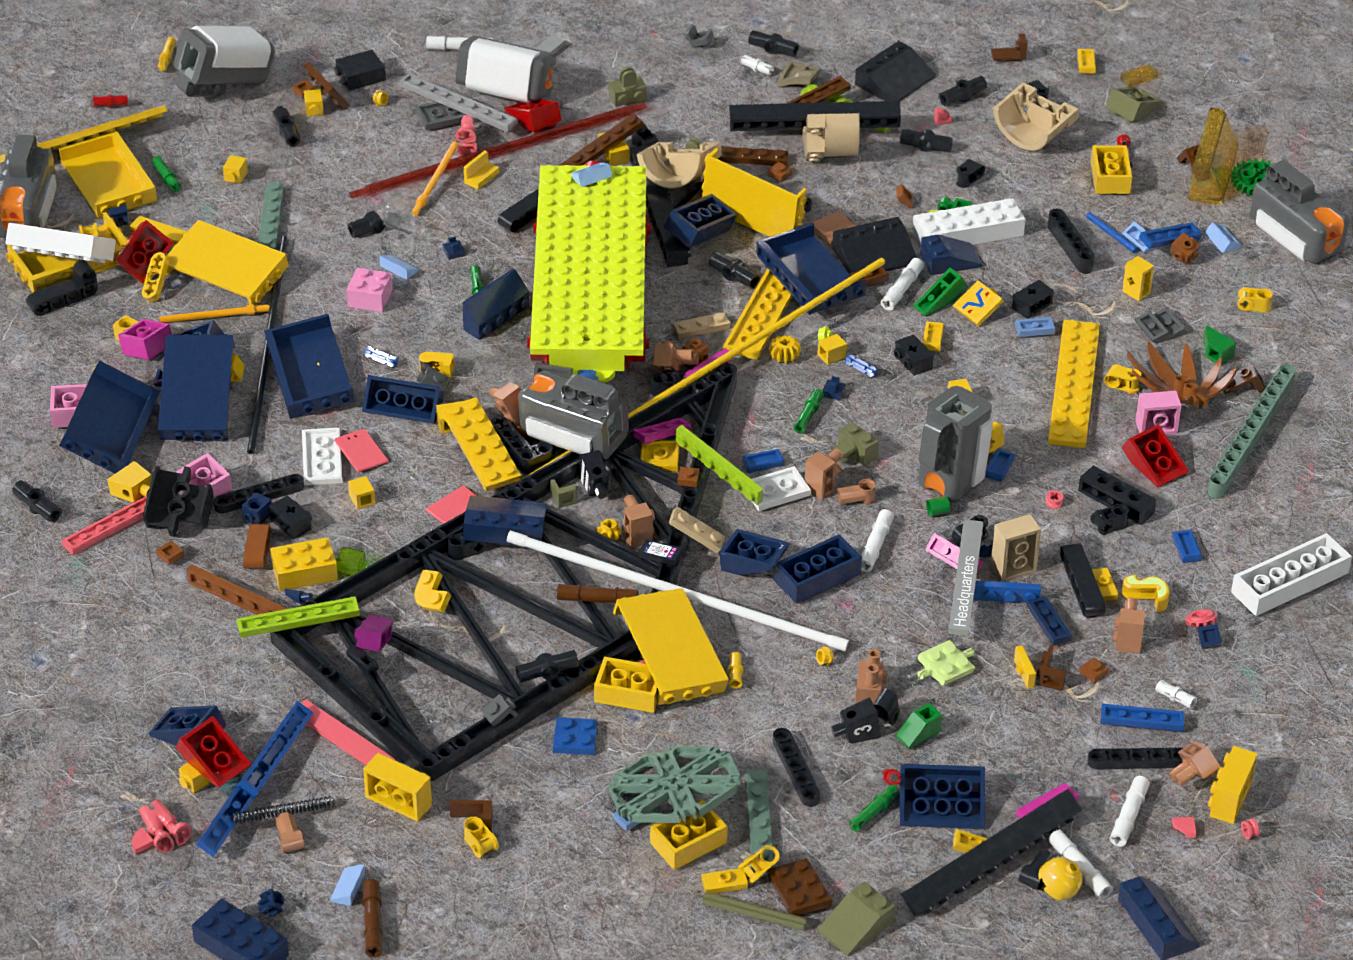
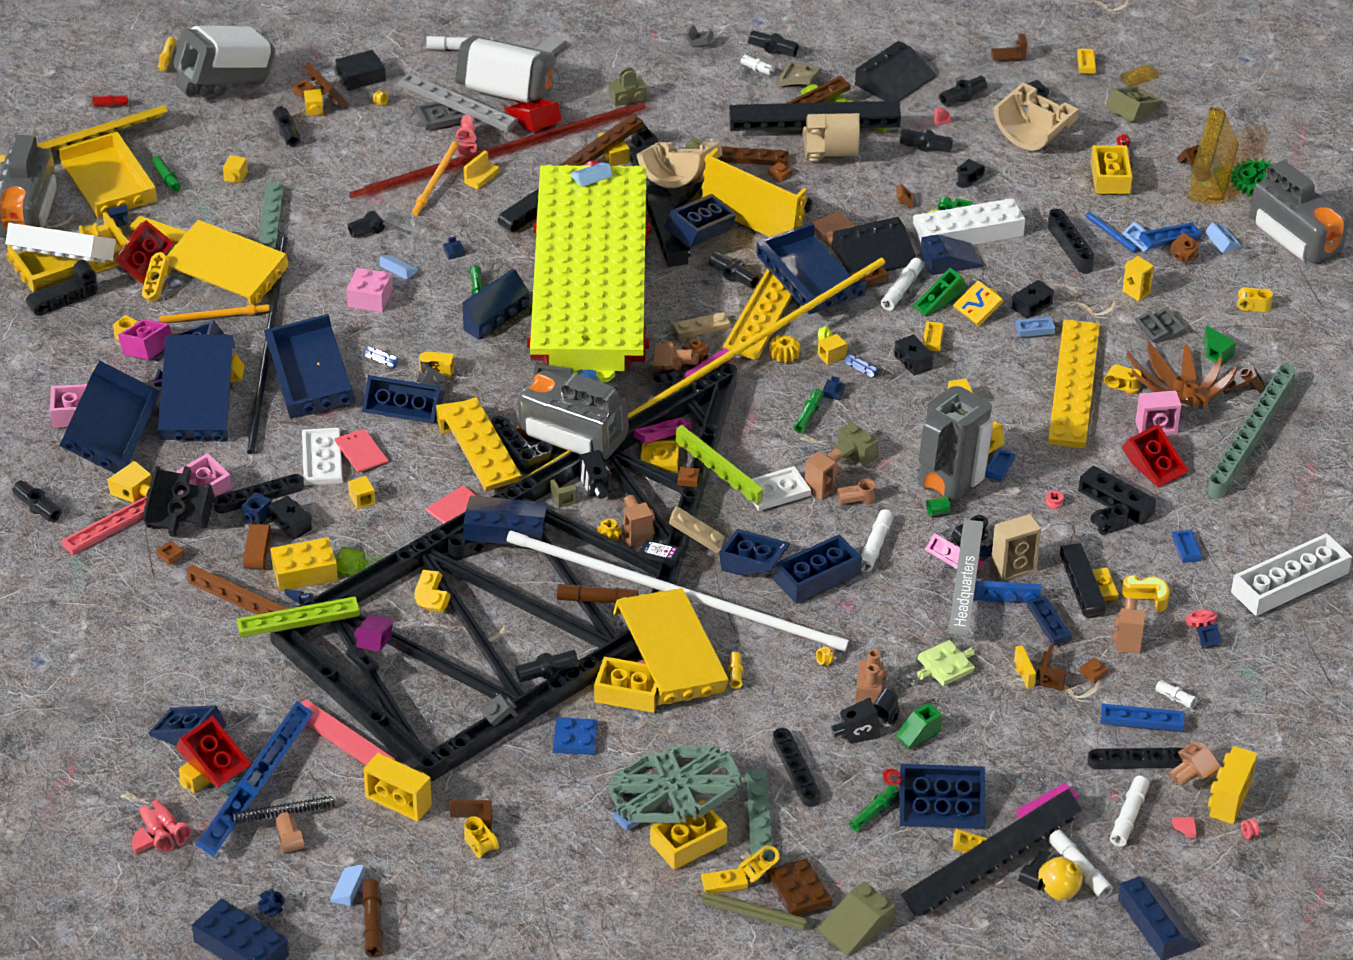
(507, 401): nougat brick -> none
(763, 460): blue tile -> none

